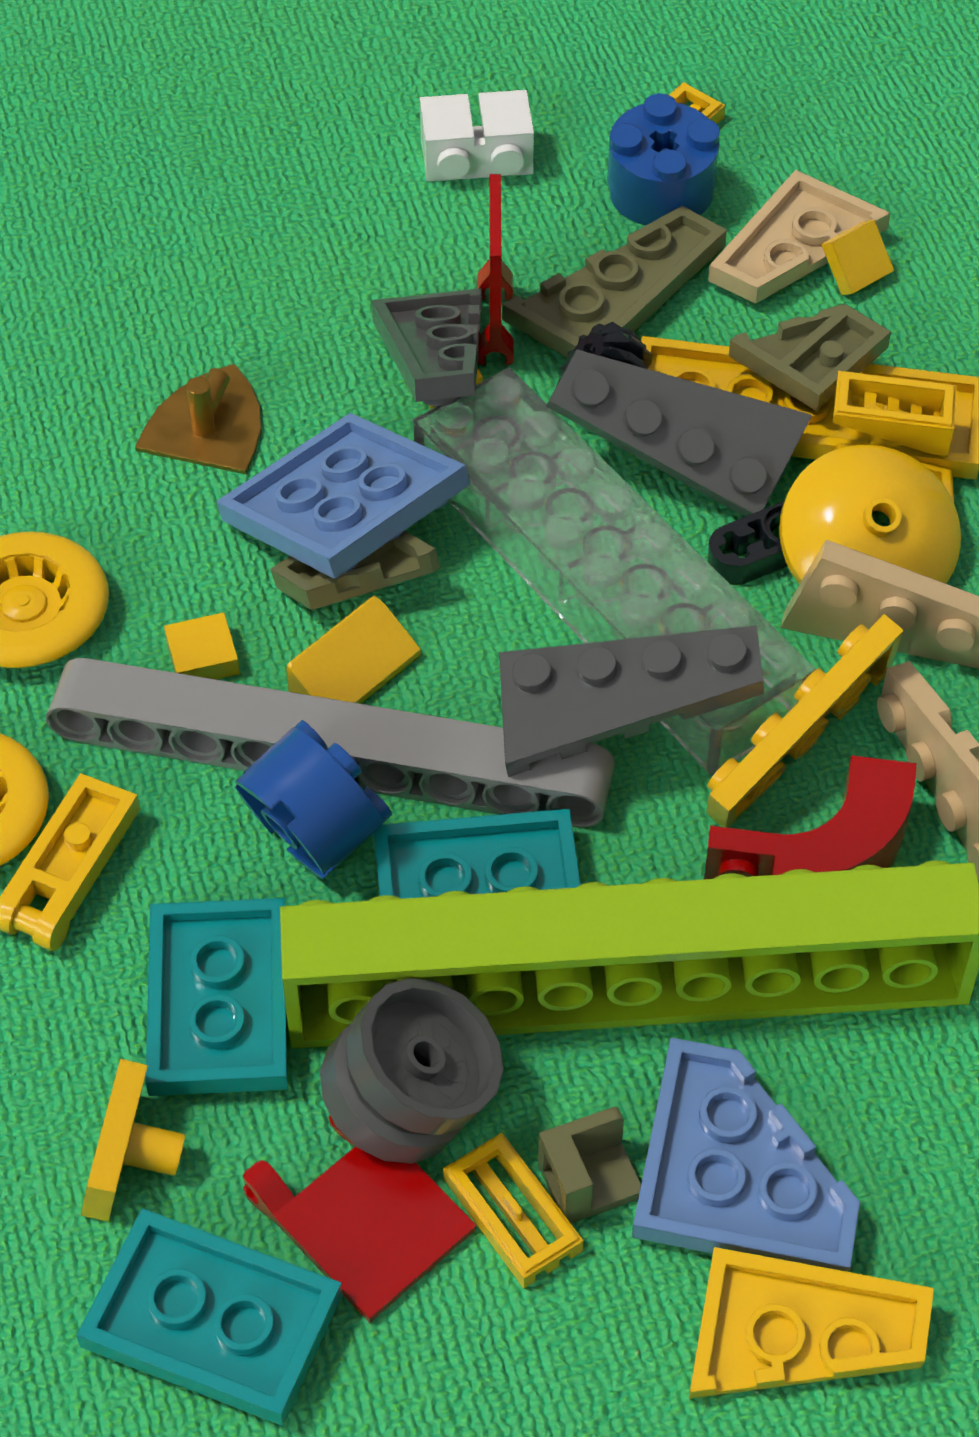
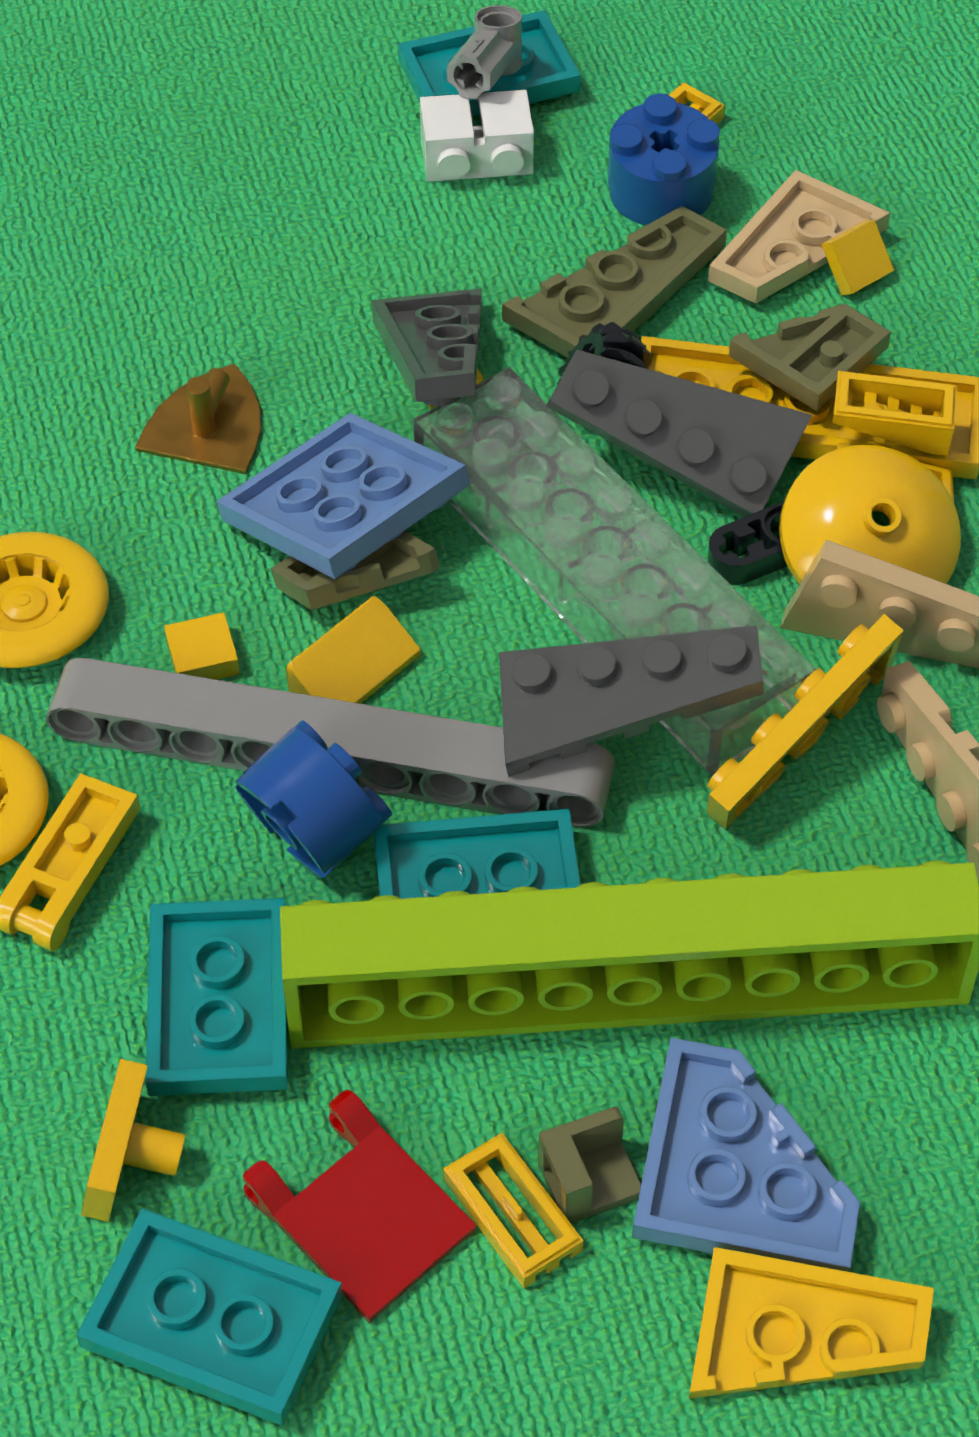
(411, 1070): dark grey wheel -> none
(489, 52): none -> light grey piece
(495, 276): red flag -> none
(544, 73): none -> teal plate
(861, 833): red arch -> none

